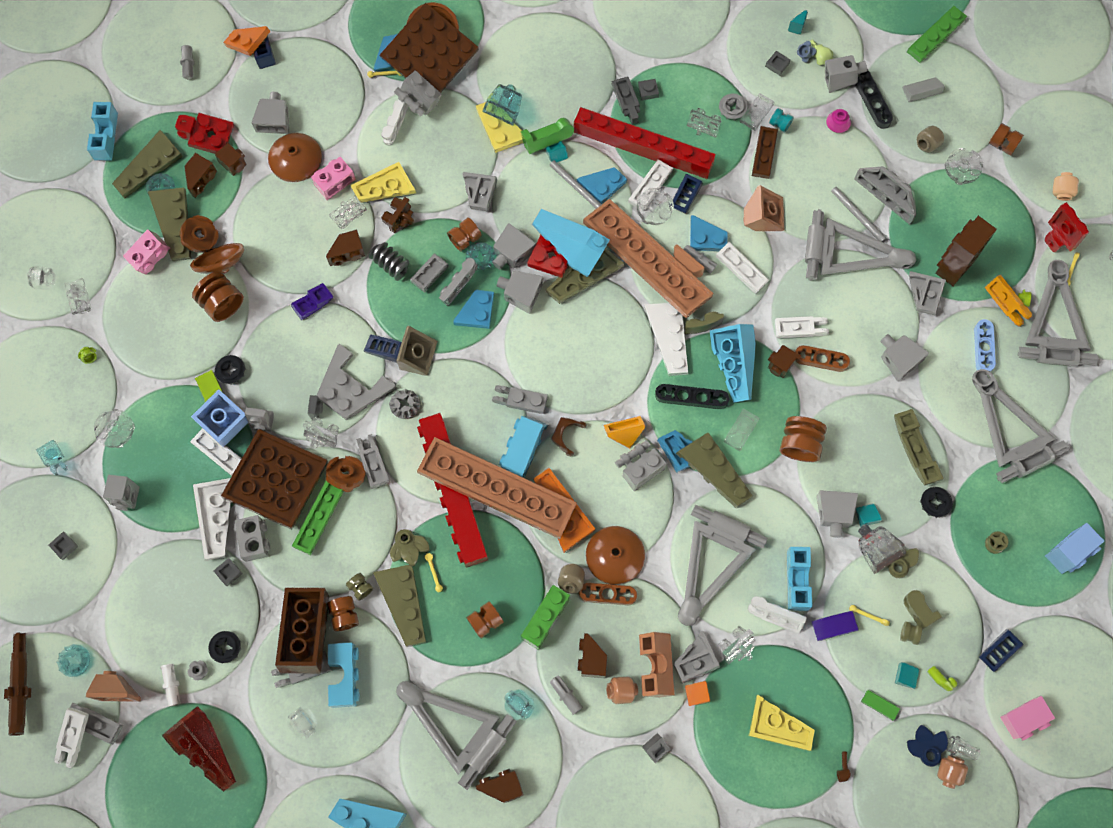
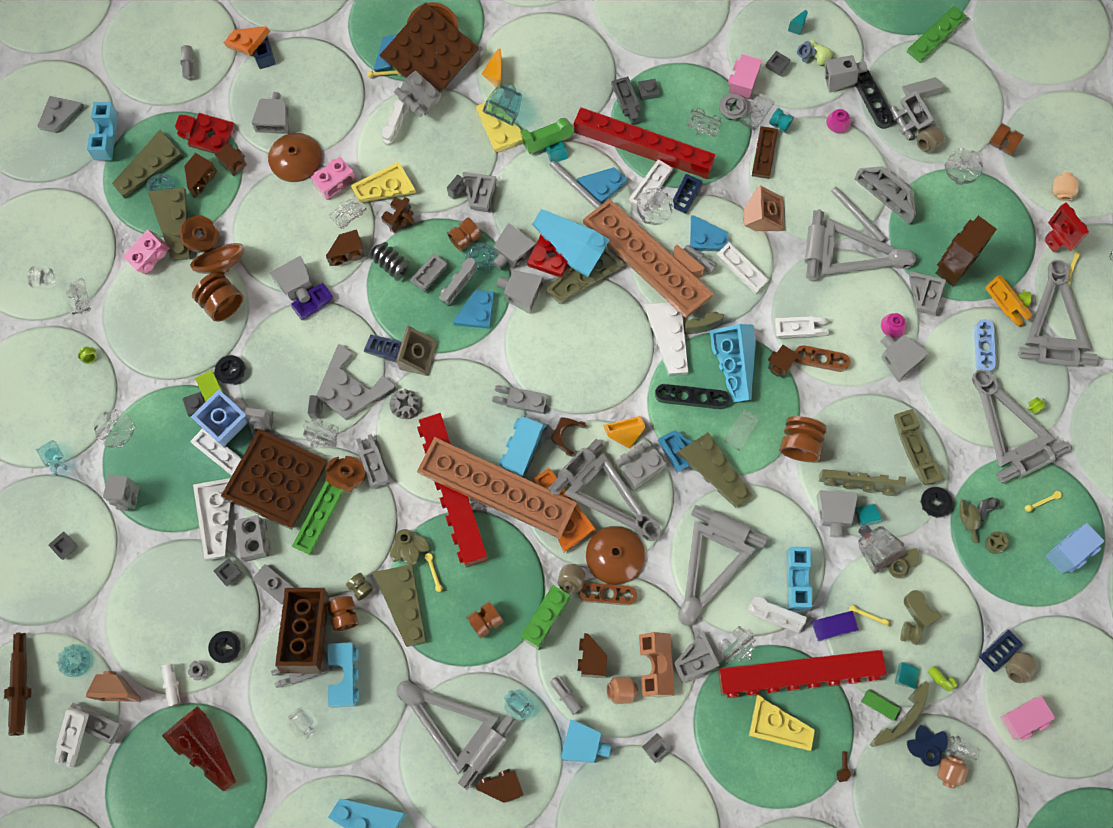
(57, 113): none -> light grey wing
(193, 403): none -> dark grey plate
(271, 583): none -> light grey plate
(293, 279): none -> light grey torso
(456, 187): none -> dark grey plate
(493, 70): none -> light orange slope
(580, 472): none -> light grey piece
(583, 744): none -> medium azure torso
(697, 693): orange slope -> none
(745, 75): none -> bright pink brick
(802, 672): none -> red brick
(863, 481): none -> olive wing
(894, 325): none -> dark pink cone
(917, 113): none -> light grey brick
(918, 697): none -> olive slope
(970, 518): none -> olive hand
(987, 505): none -> dark grey arm
(1021, 667): none -> dark tan head
(1036, 405): none -> lime plate
(1056, 495): none -> light yellow hinge

